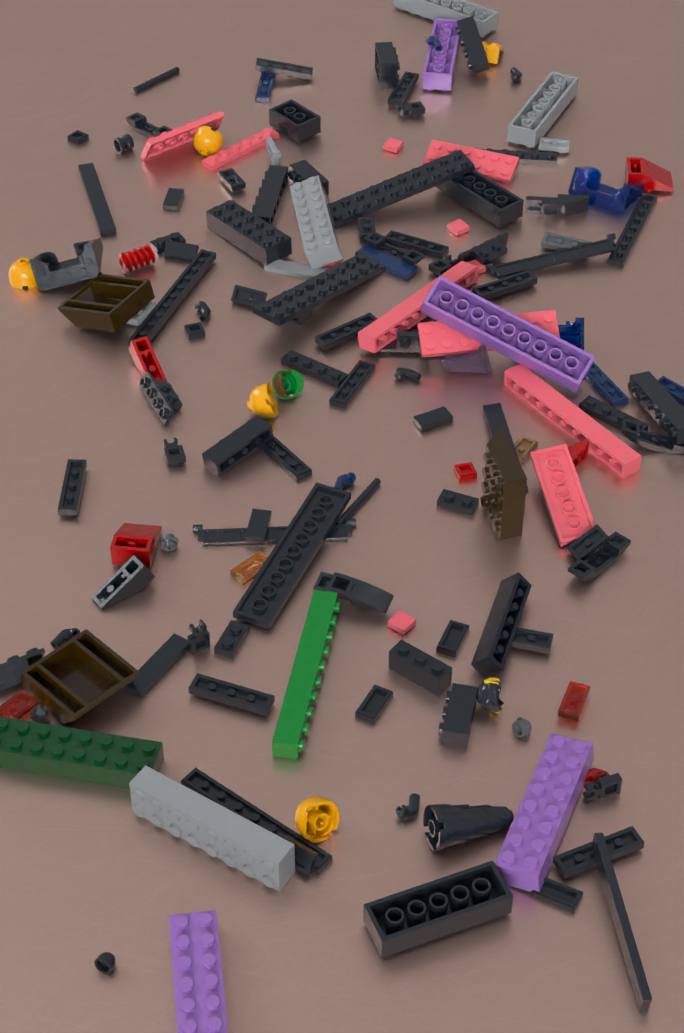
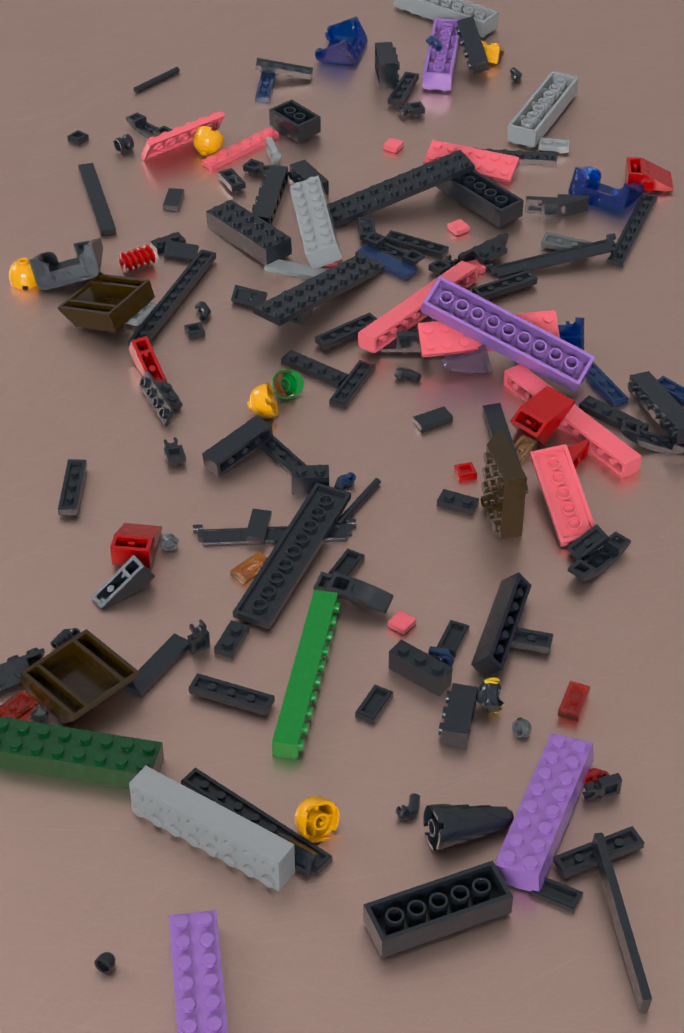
(255, 167): none -> black plate
(306, 476): none -> black brick
(346, 43): none -> clear blue windscreen
(348, 563): none -> black tile
(443, 654): none -> dark blue arm
(542, 414): none -> red slope

